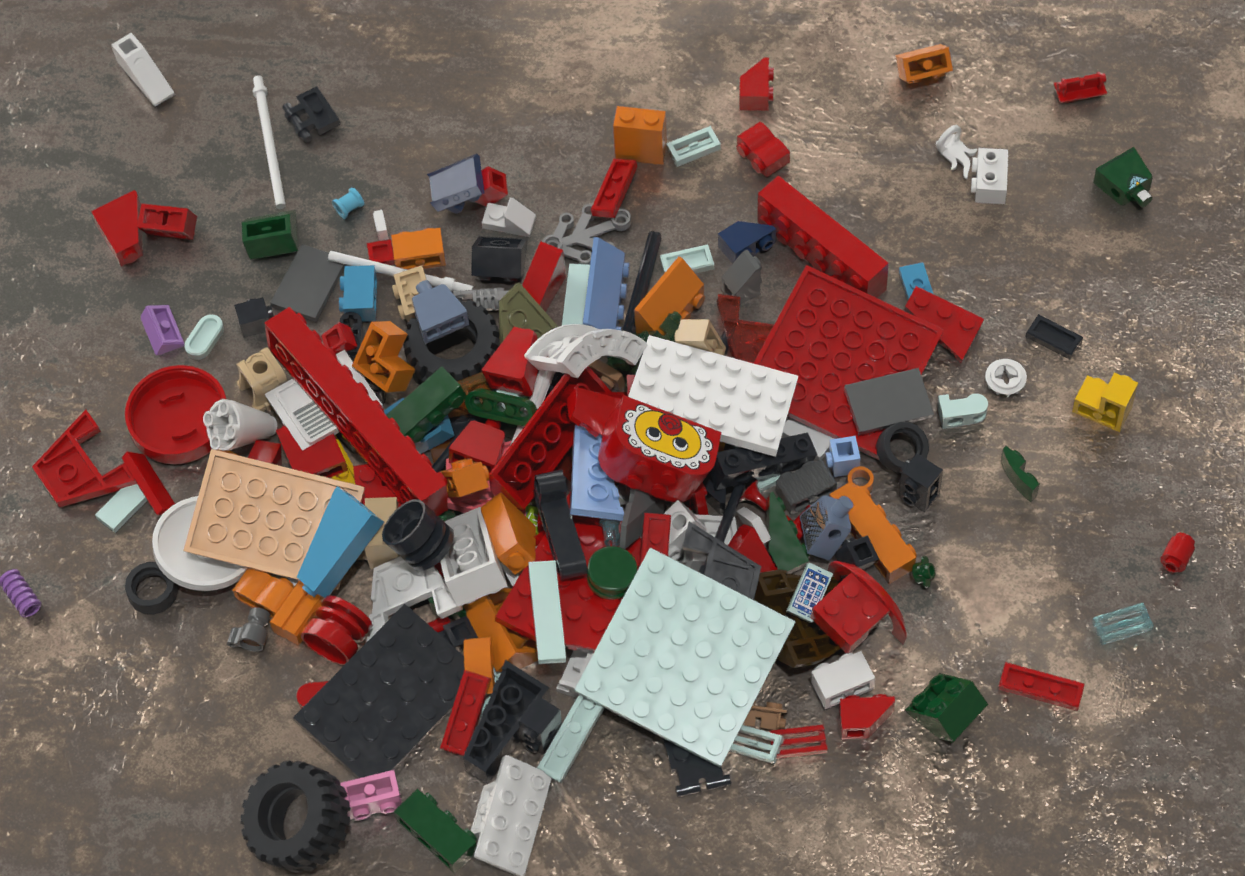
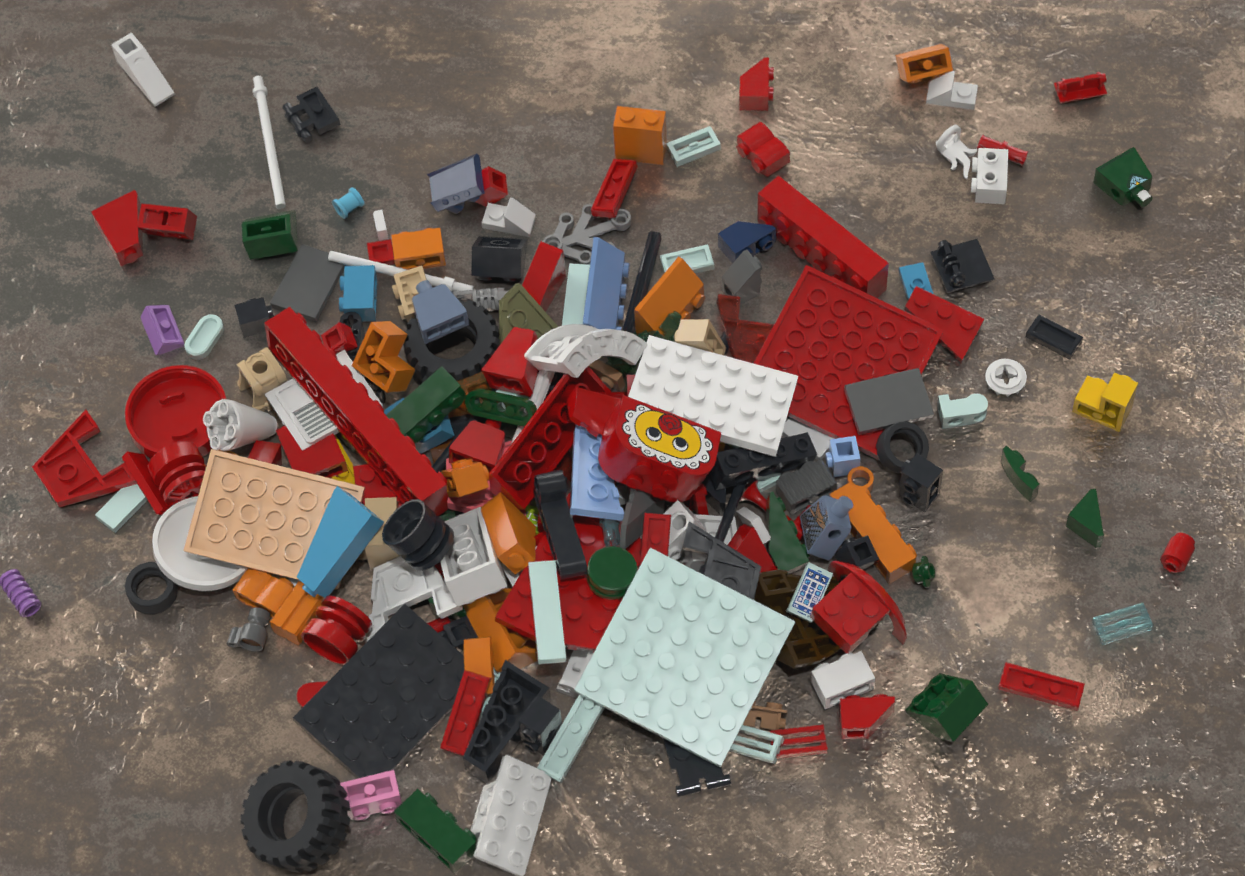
(177, 472): none -> red wheel
(946, 92): none -> white slope
(961, 265): none -> black hinge
(1014, 154): none -> red pin
(1086, 519): none -> dark green slope

